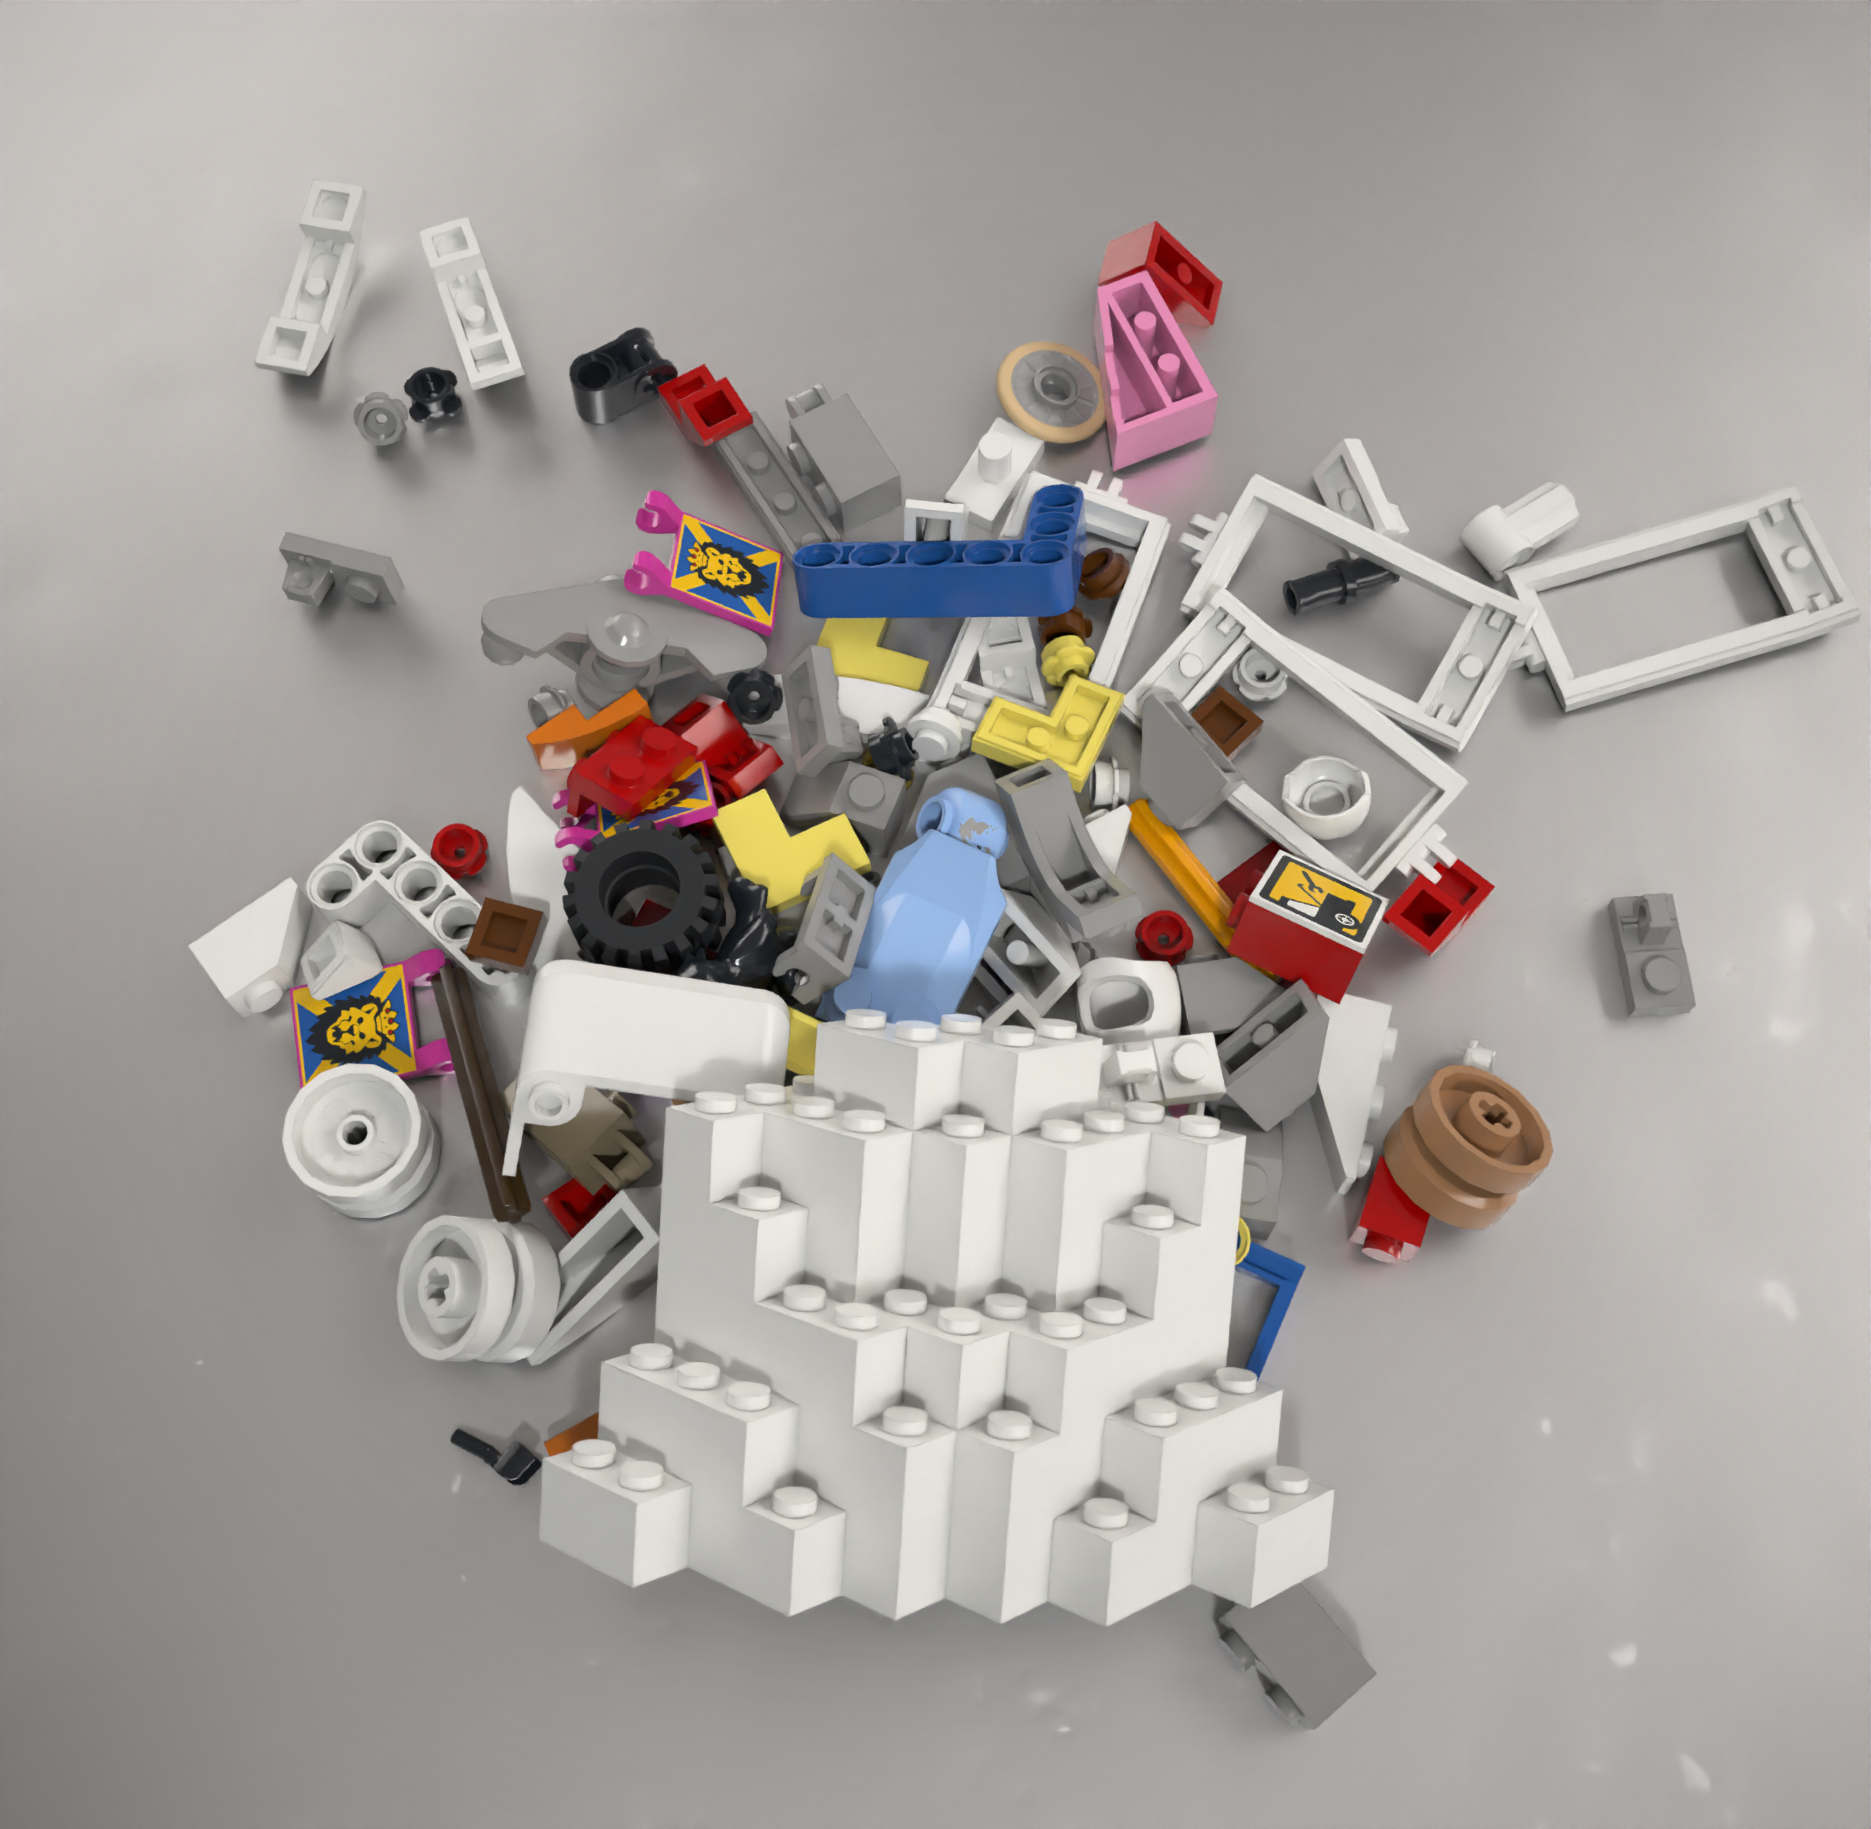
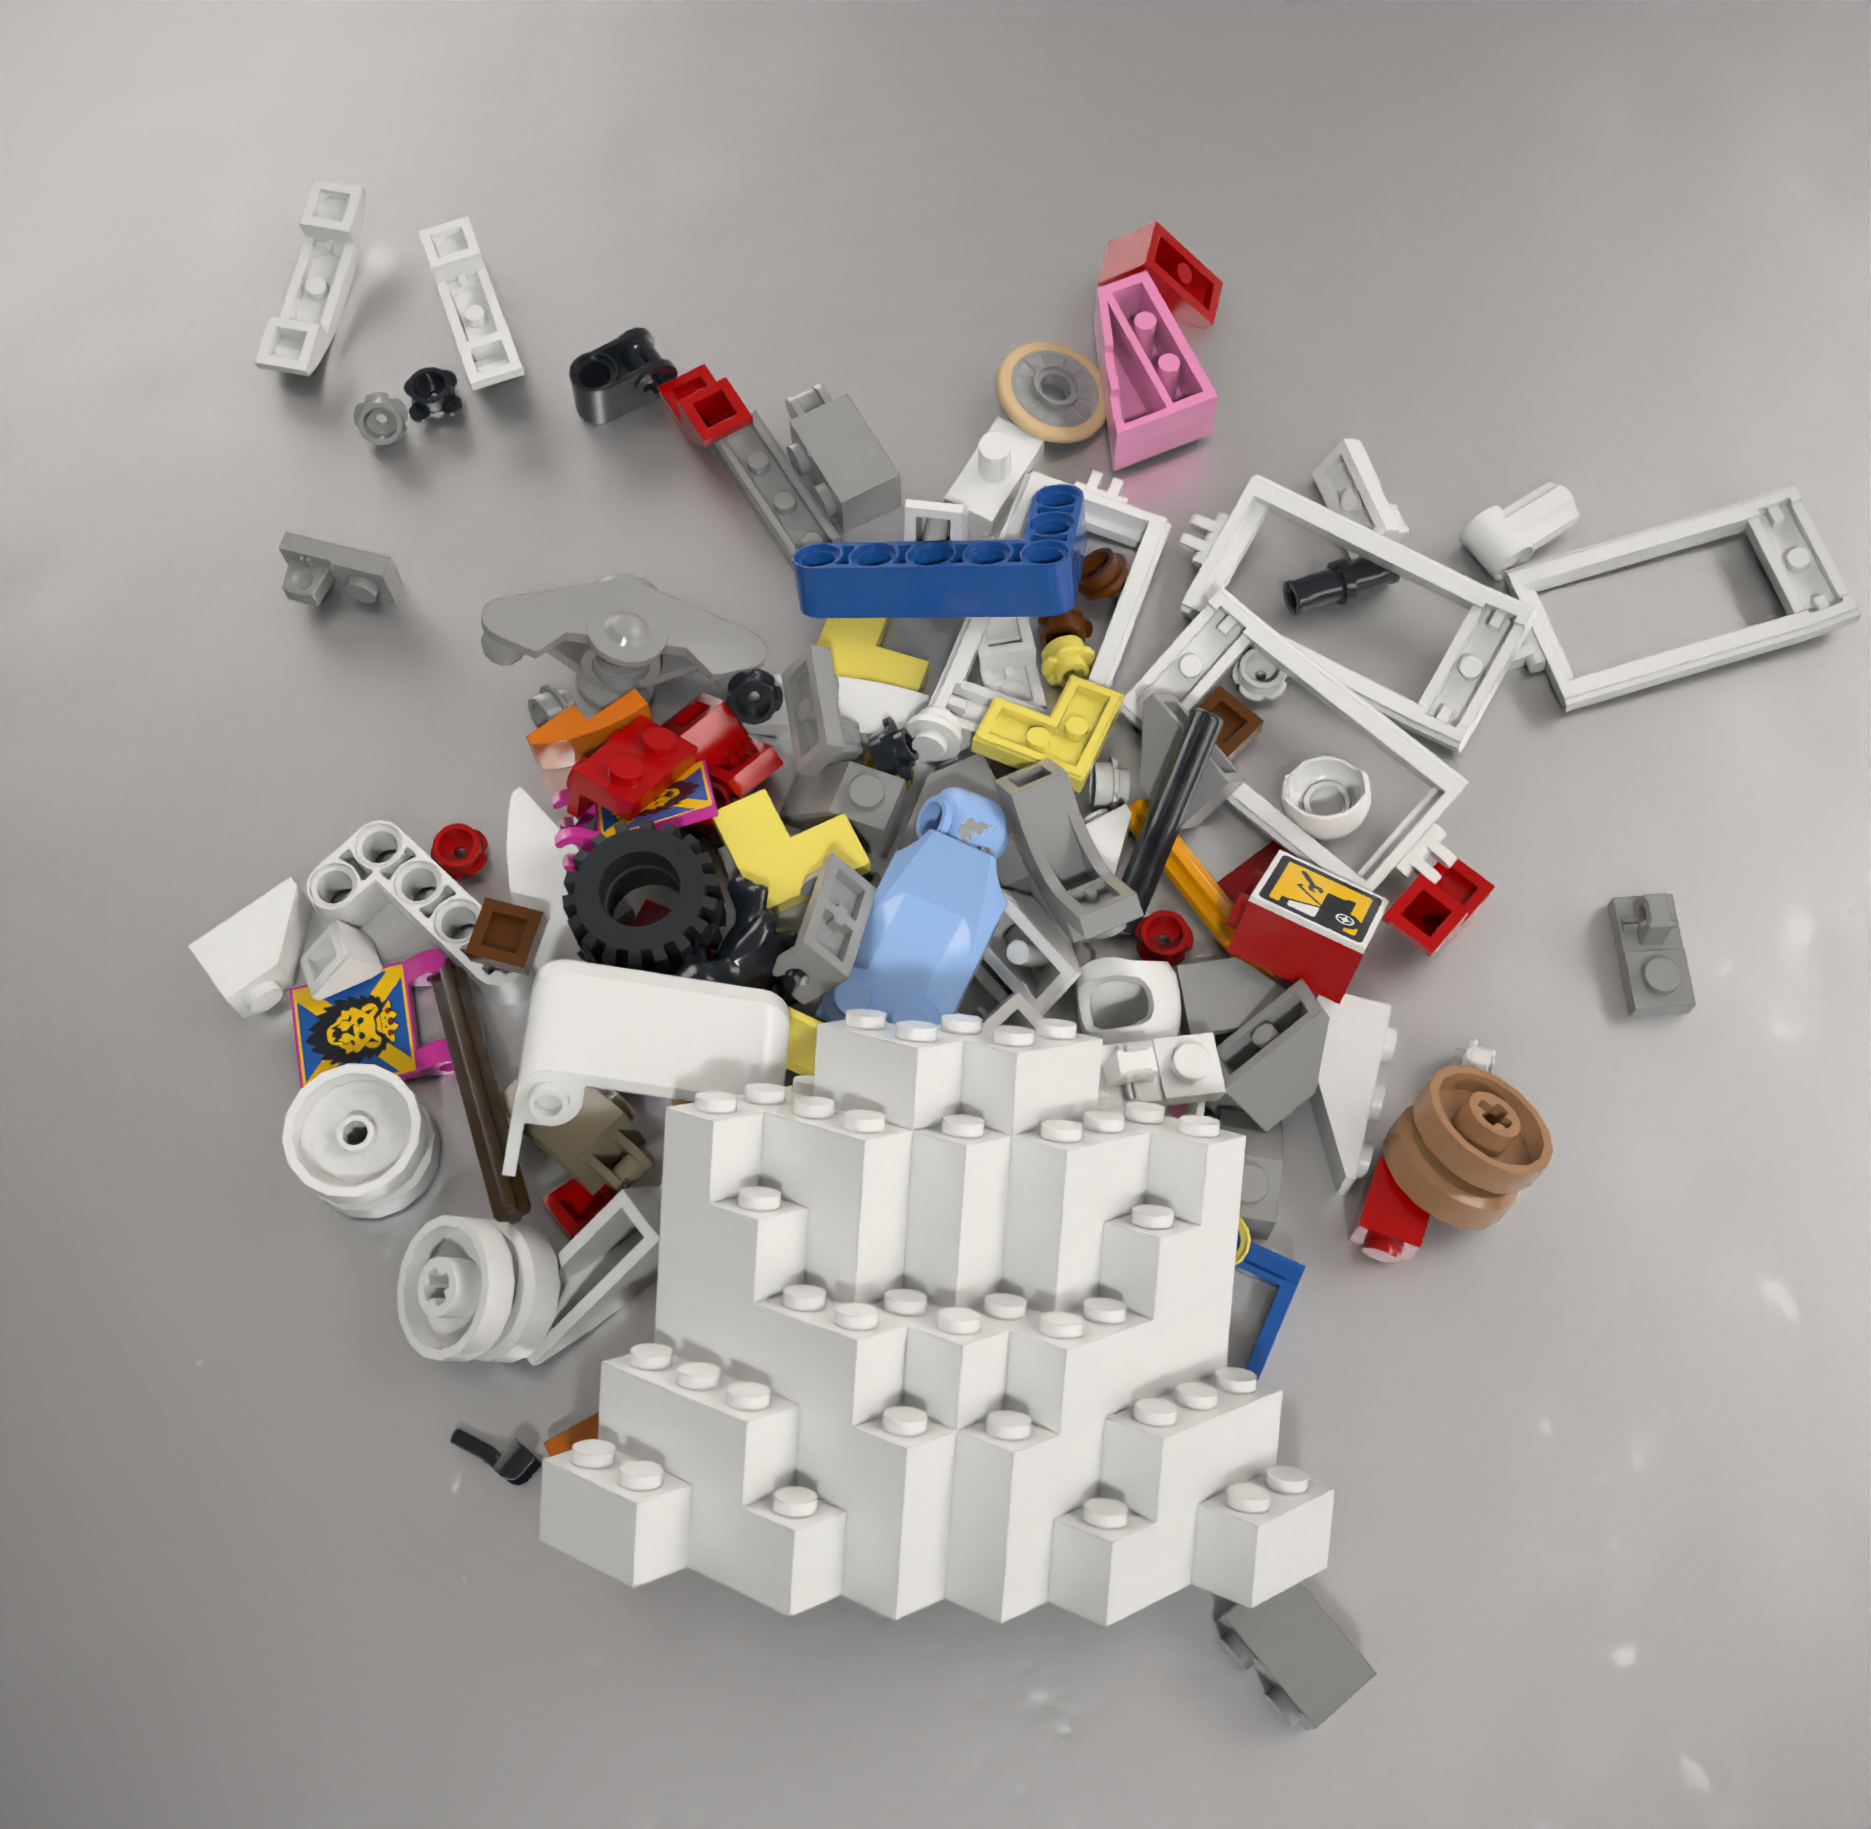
(707, 567): flag -> none
(1170, 806): none -> black axle

